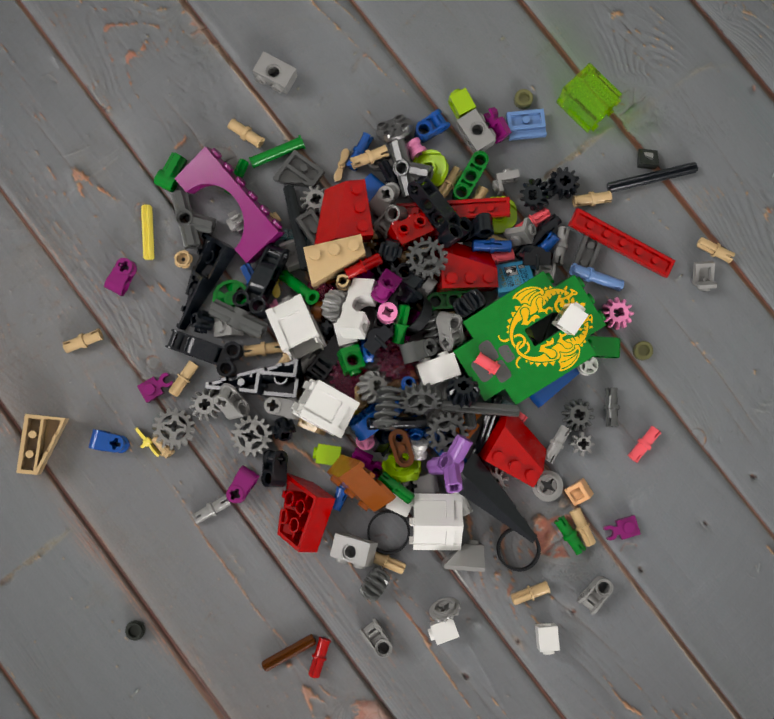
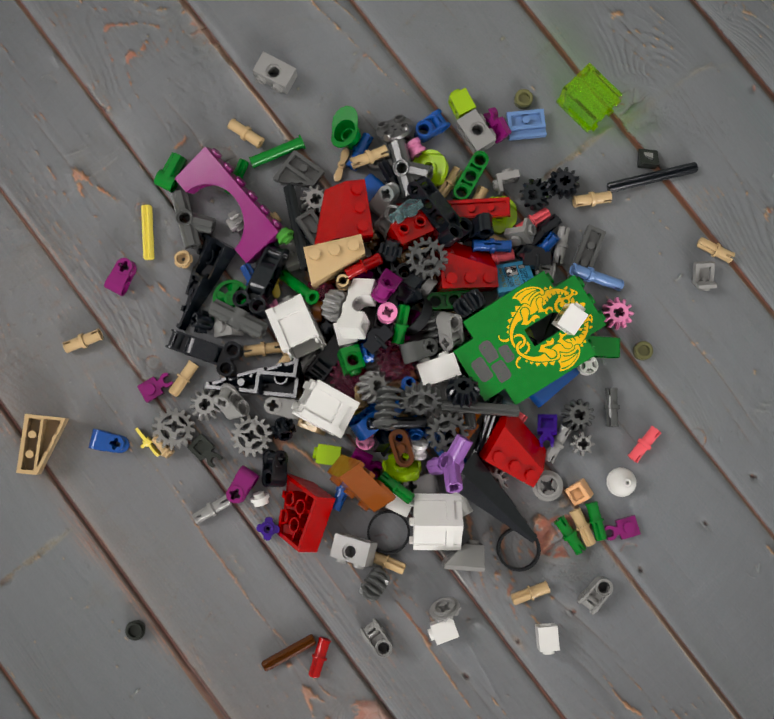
(202, 449): none -> pearl dark grey plate
(260, 499): none -> white plate
(268, 523): none -> dark purple plate
(285, 236): none -> bright green plate
(345, 128): none -> green piece
(407, 209): none -> clear light blue plate
(487, 363): coral pin -> none
(547, 427): none -> dark purple plate
(596, 521): none -> green axle
(621, 242): red tile -> none
(621, 482): none -> white helmet

